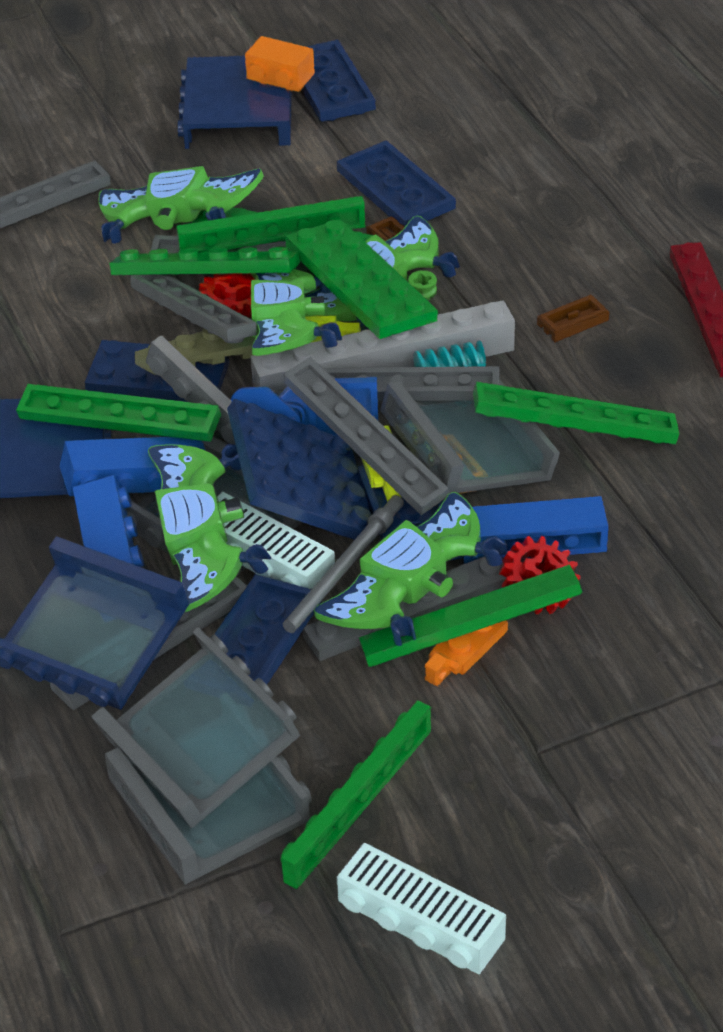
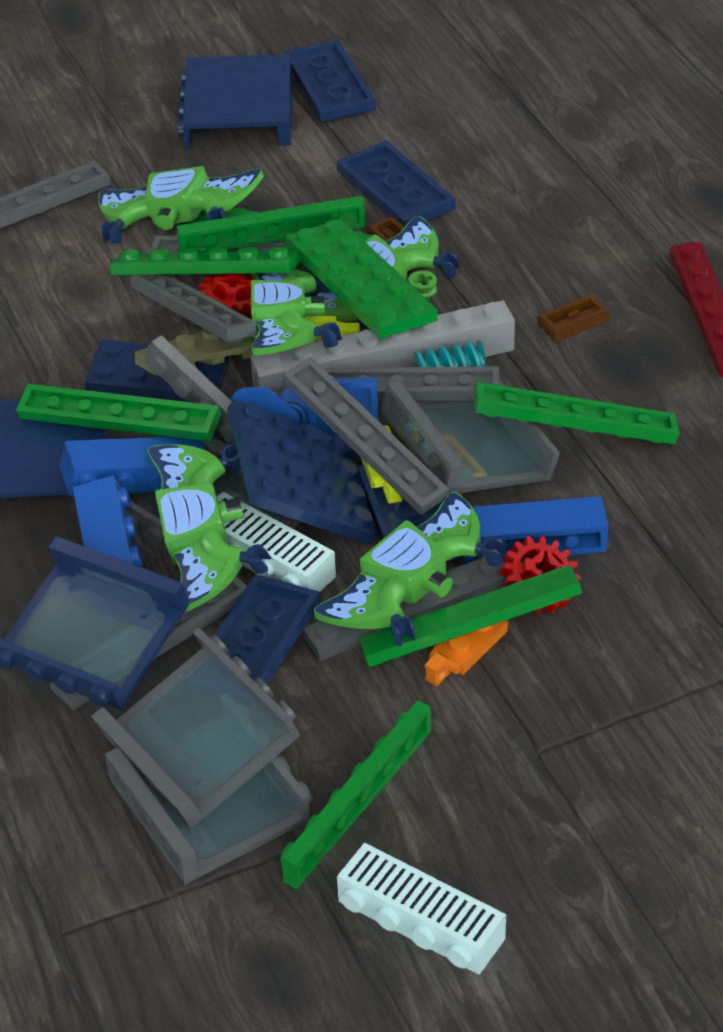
(279, 63): orange brick -> none
(377, 524): dark grey bar -> none

